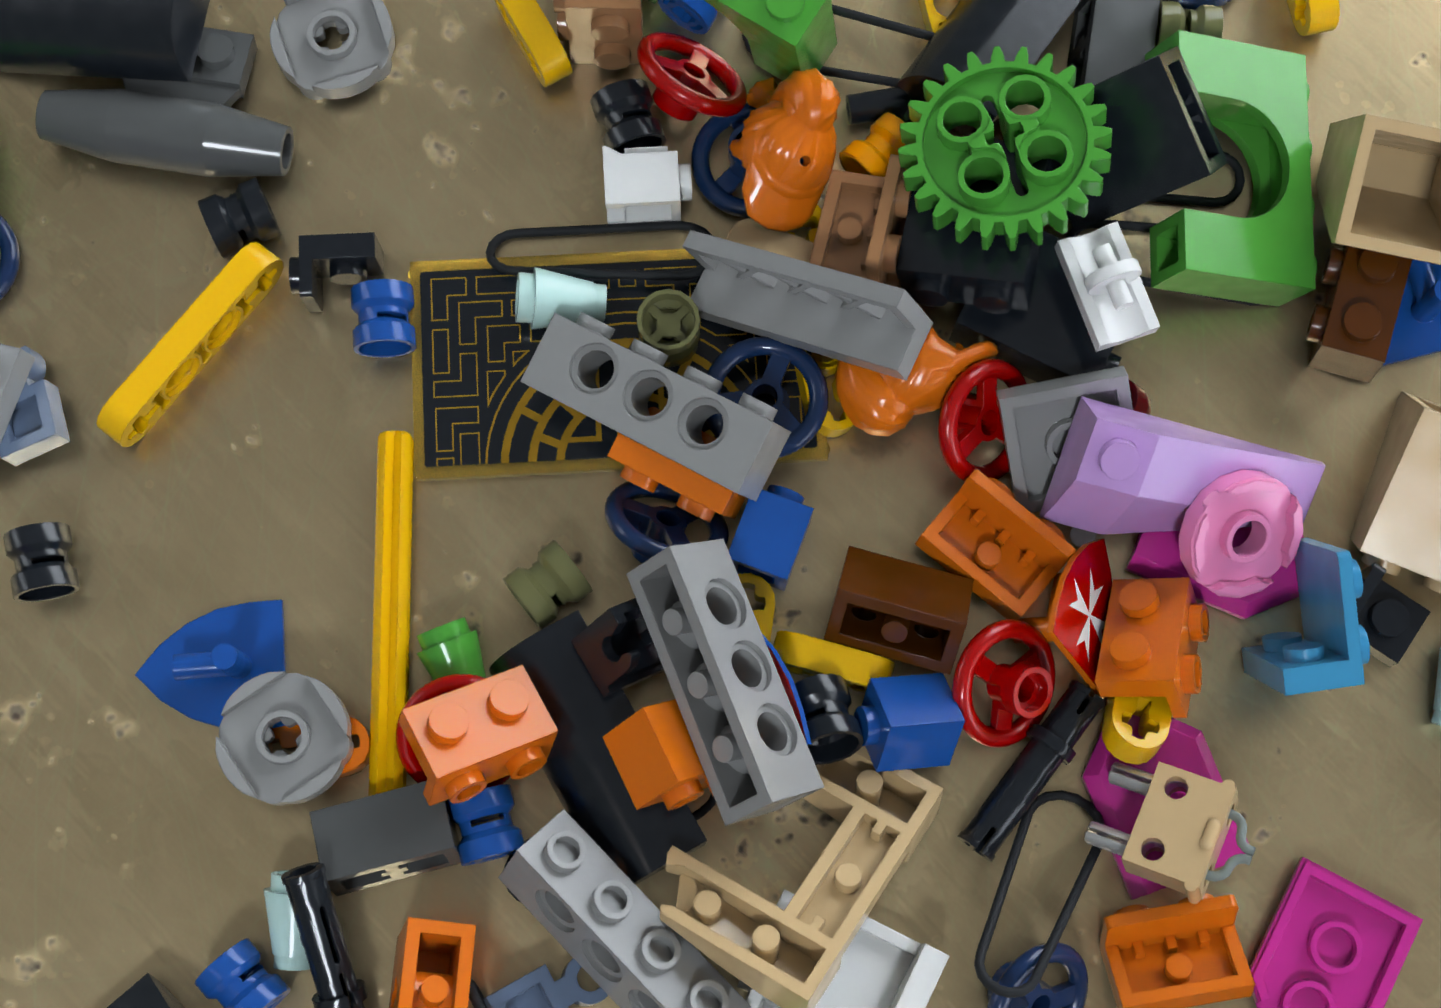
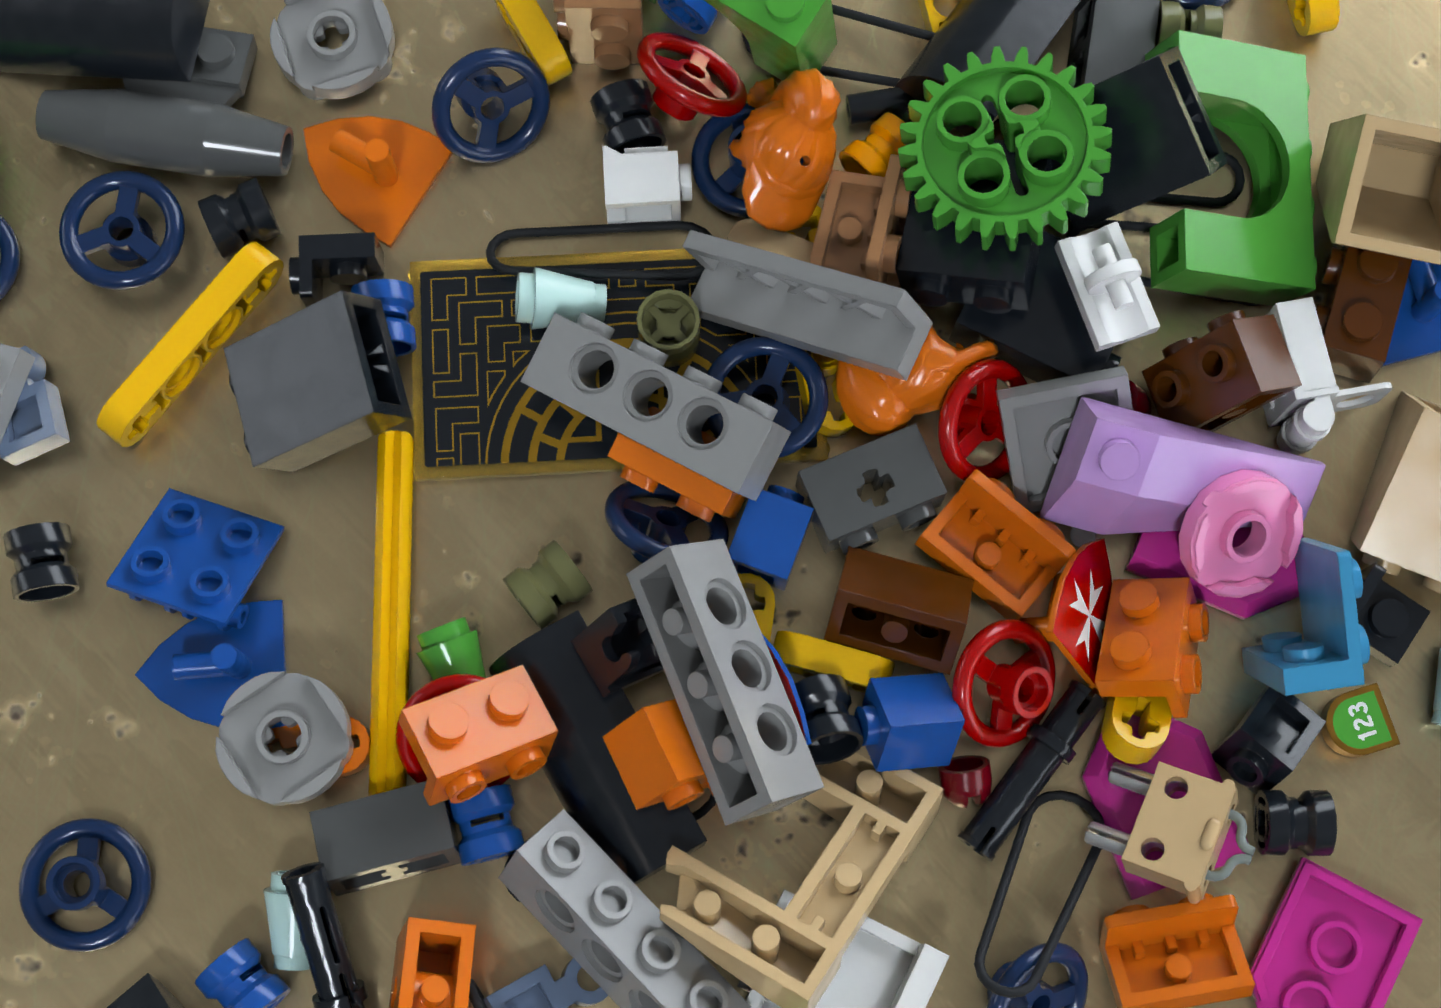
(61, 880): none -> dark blue piece
(135, 251): none -> dark blue piece
(197, 559): none -> blue hinge
(317, 382): none -> black brick
(375, 170): none -> orange shield
(473, 84): none -> dark blue piece
(893, 462): none -> dark grey brick
(966, 778): none -> dark red hinge
(1223, 372): none -> reddish brown brick
(1268, 740): none -> black bracket
(1290, 822): none -> black wheel
(1309, 410): none -> white piece
(1358, 723): none -> tile

